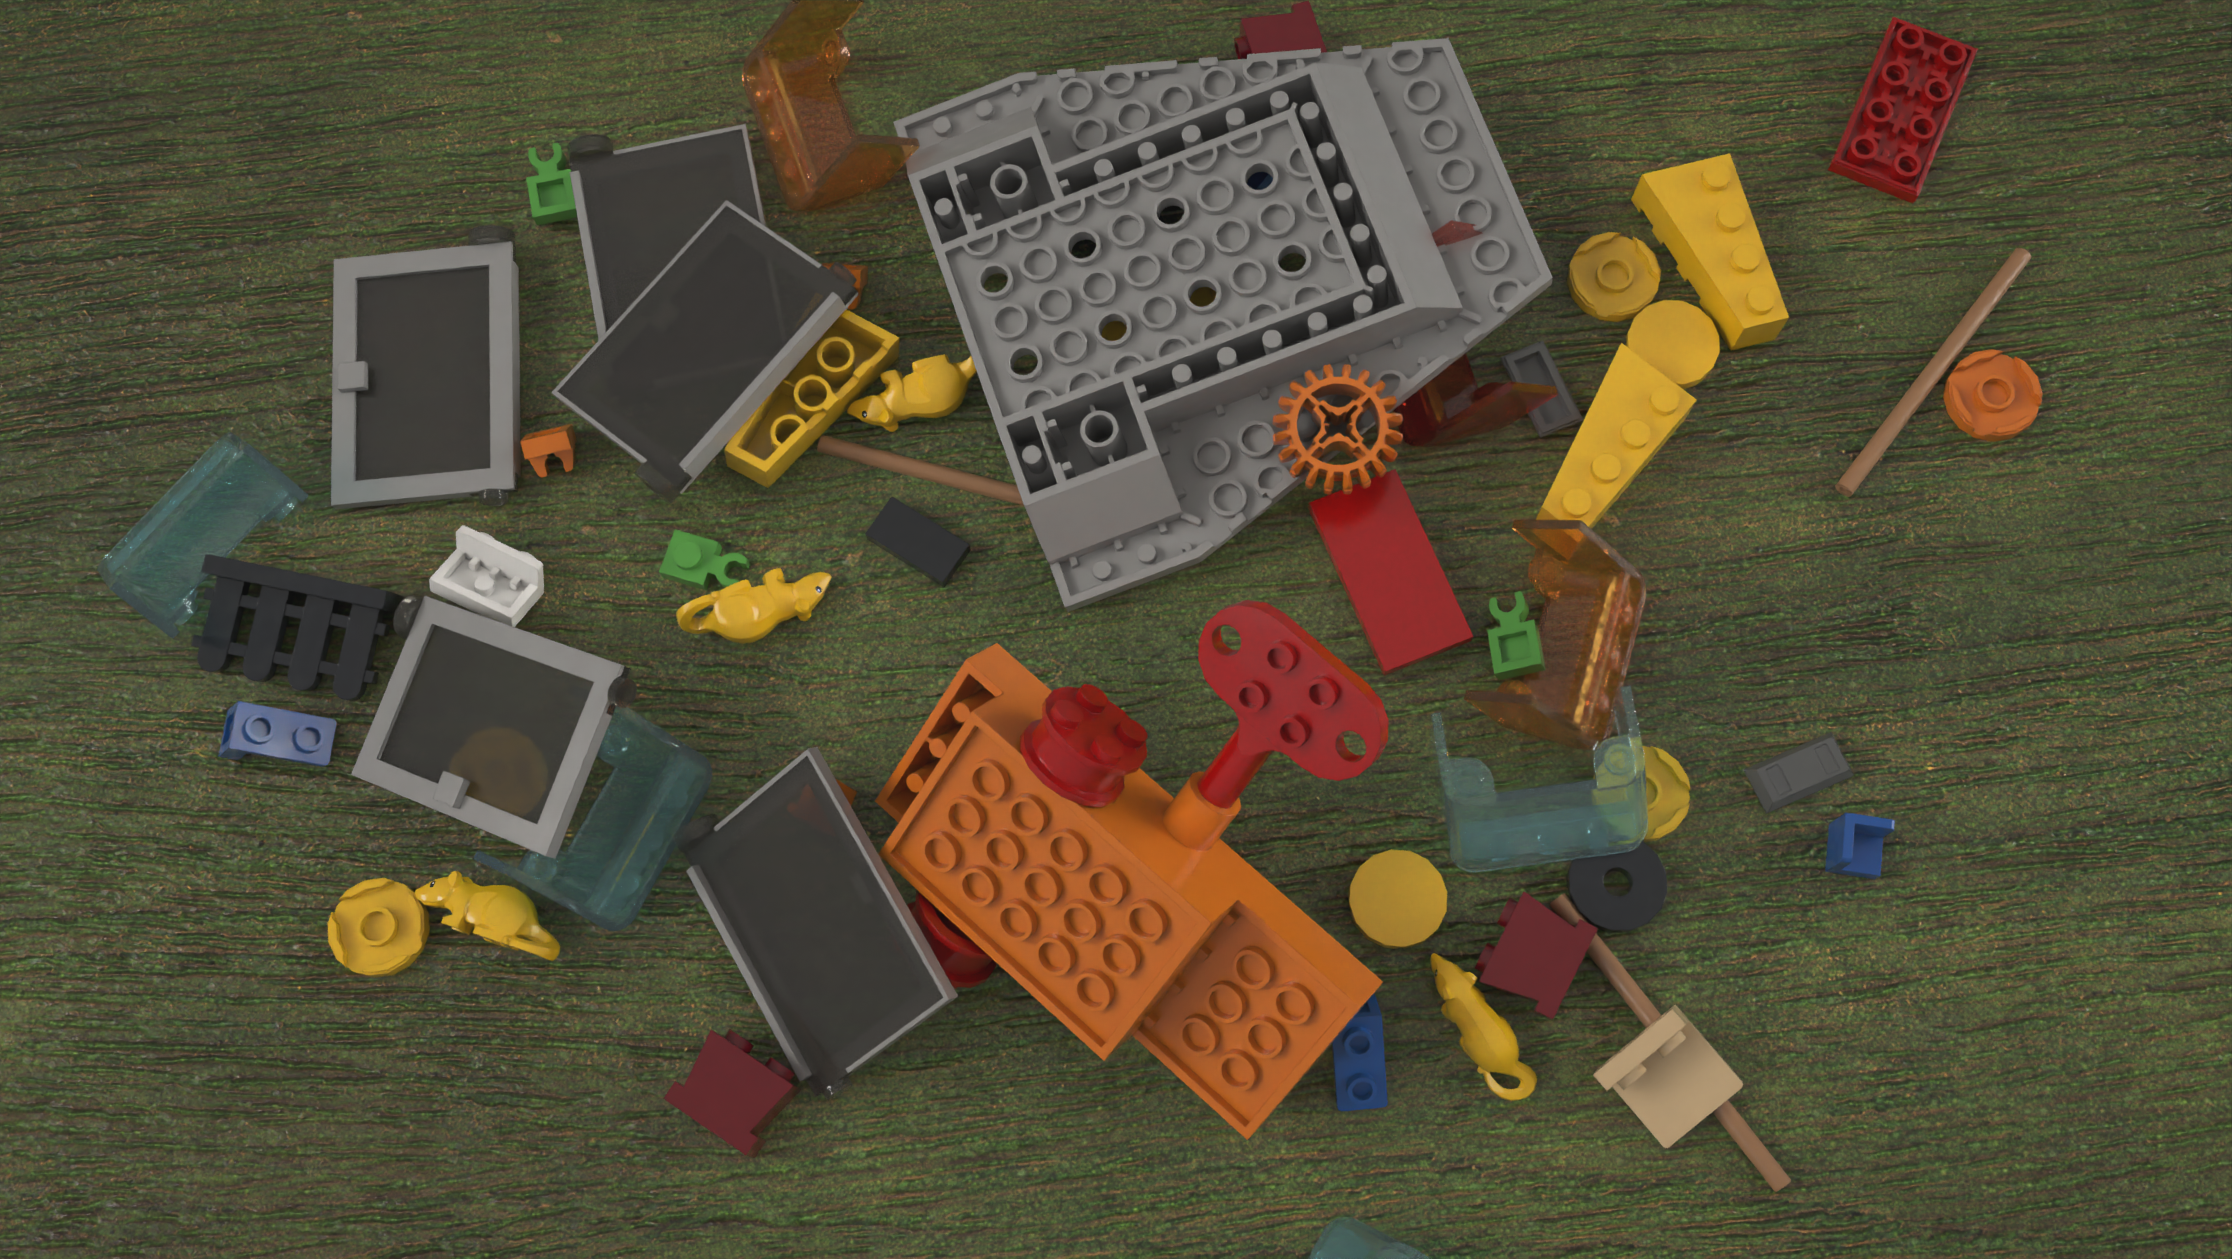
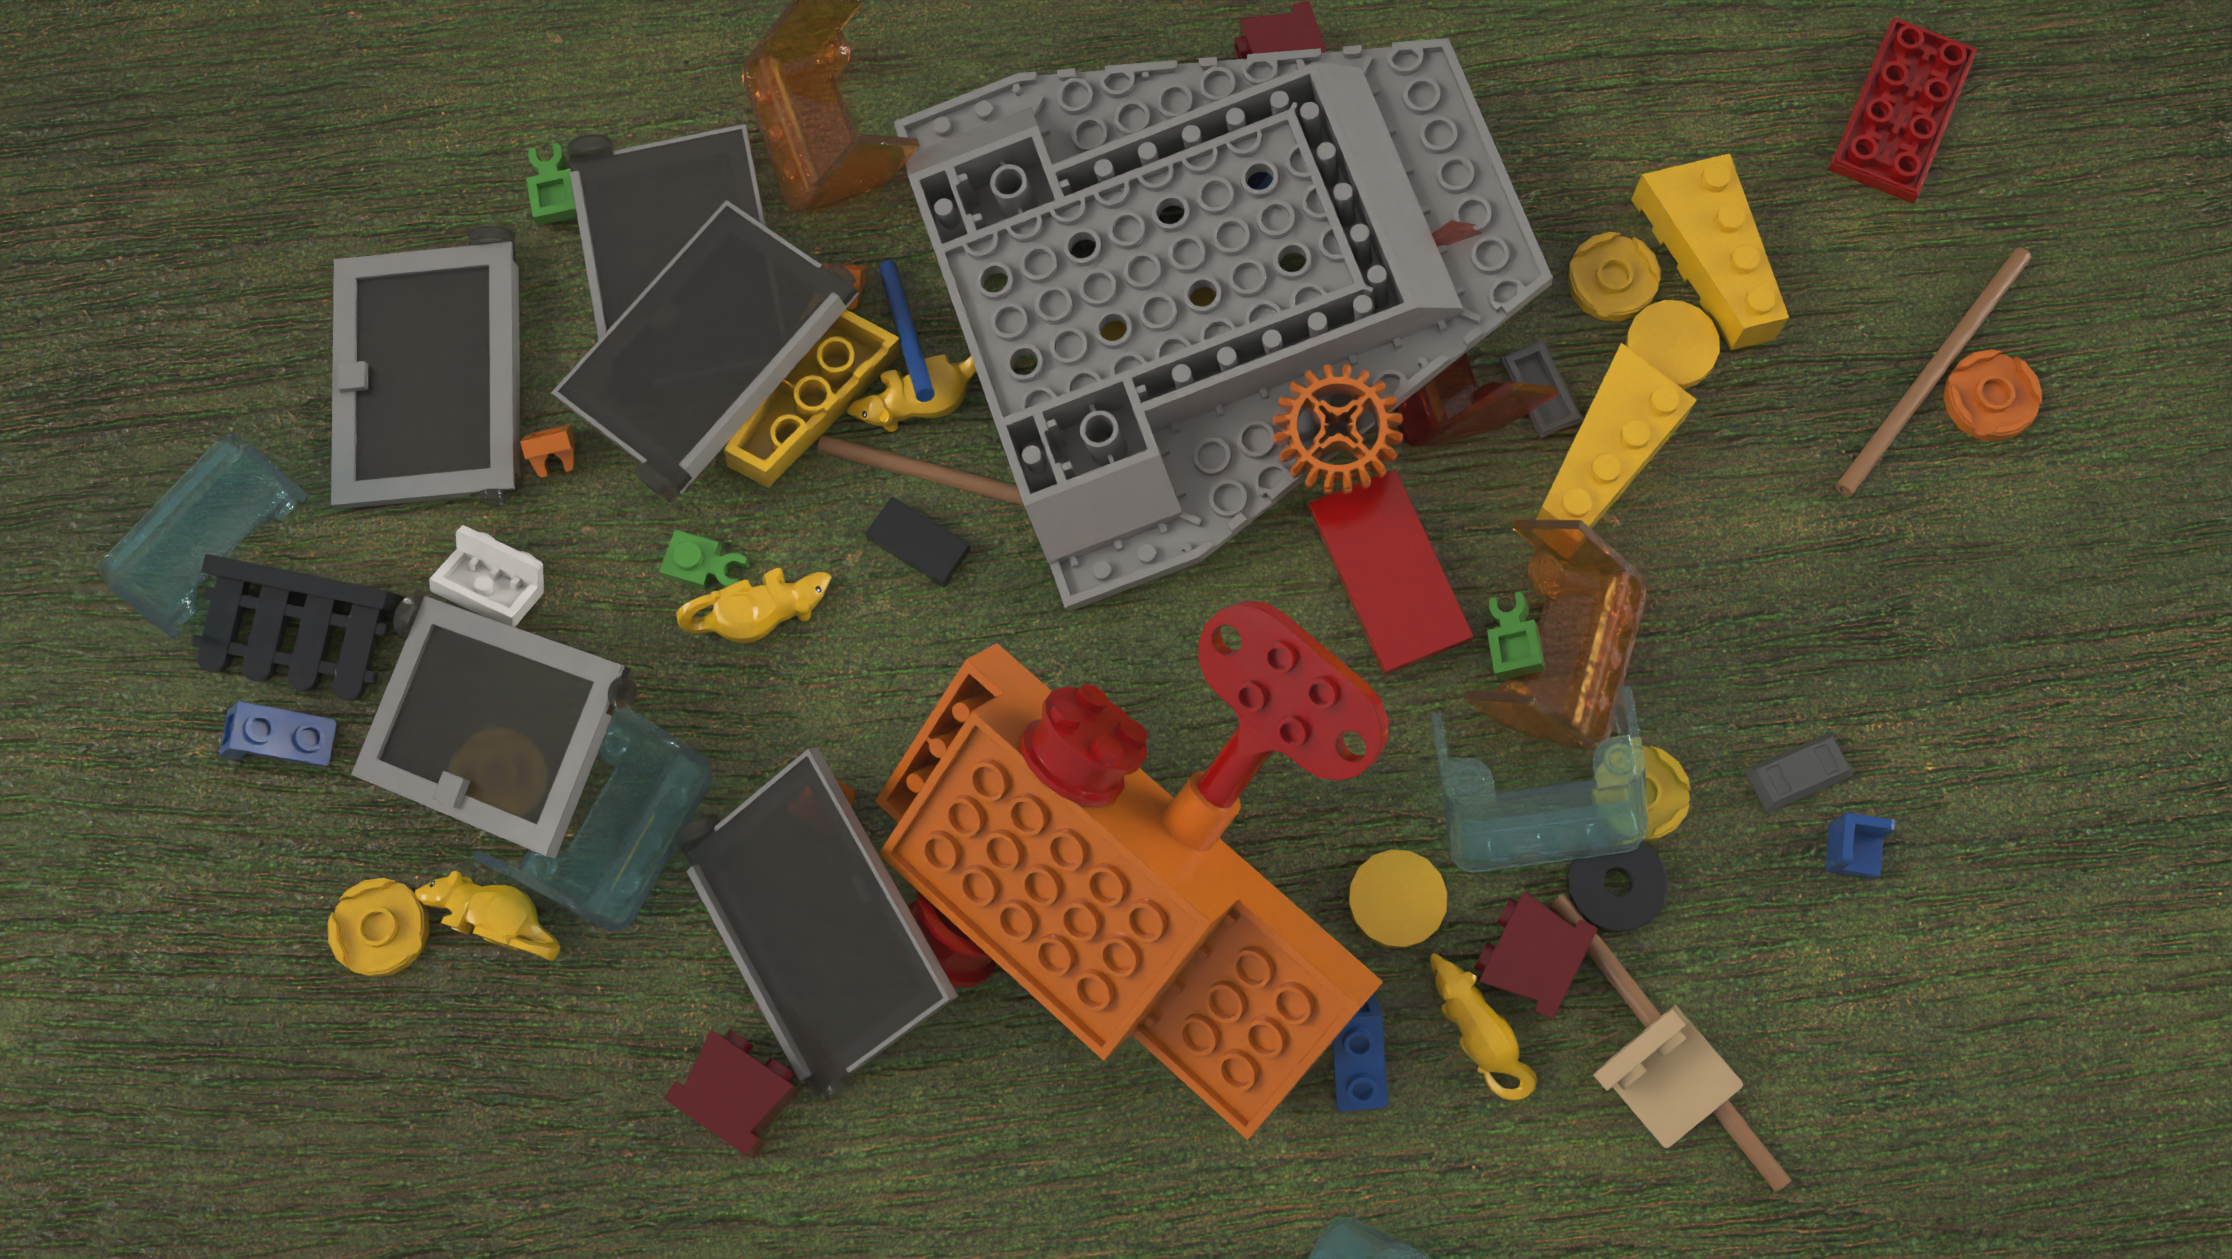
(906, 331): none -> blue bar

